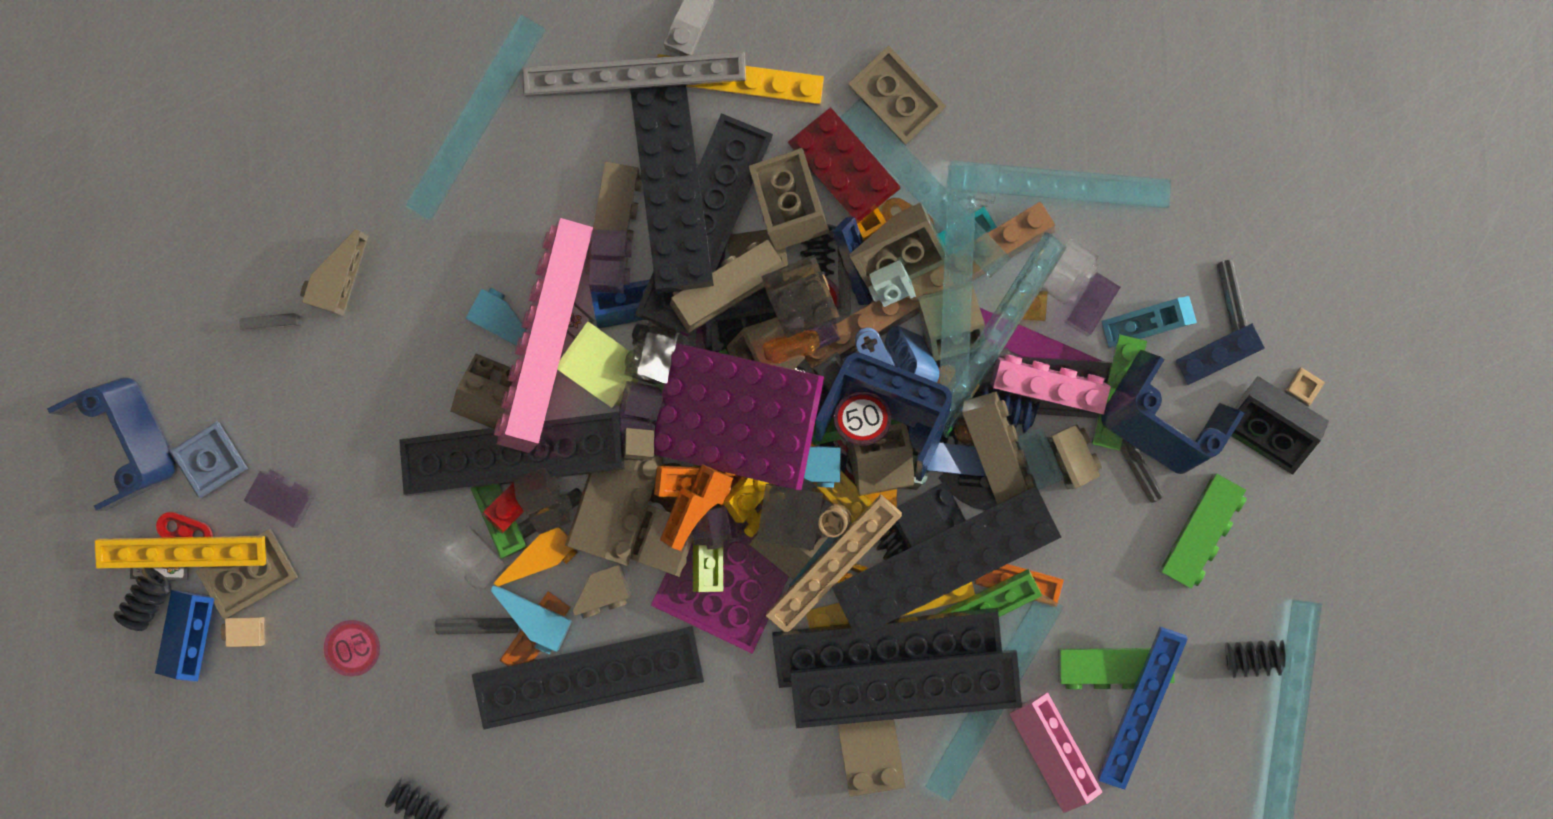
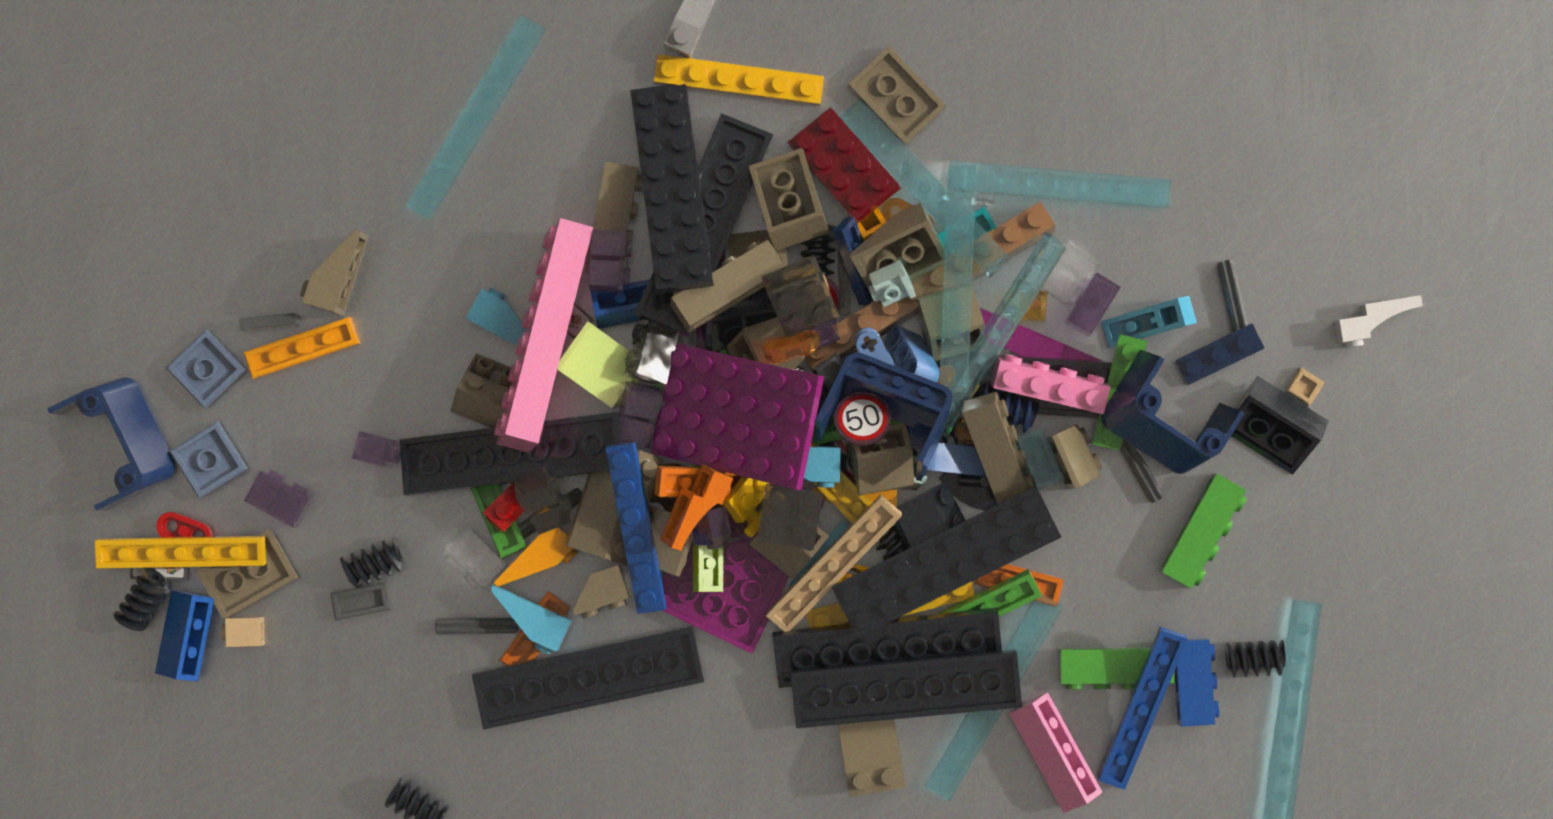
(205, 368): none -> sand blue plate
(301, 347): none -> light orange tile
(351, 648): clear pink piece -> none
(361, 601): none -> dark grey tile
(373, 564): none -> black piece
(376, 450): none -> clear purple brick
(634, 74): light grey tile -> none
(636, 527): none -> blue plate
(638, 444): dark tan tile -> none
(830, 524): tan wheel -> none
(1195, 684): none -> blue brick
(1357, 329): none -> white slope

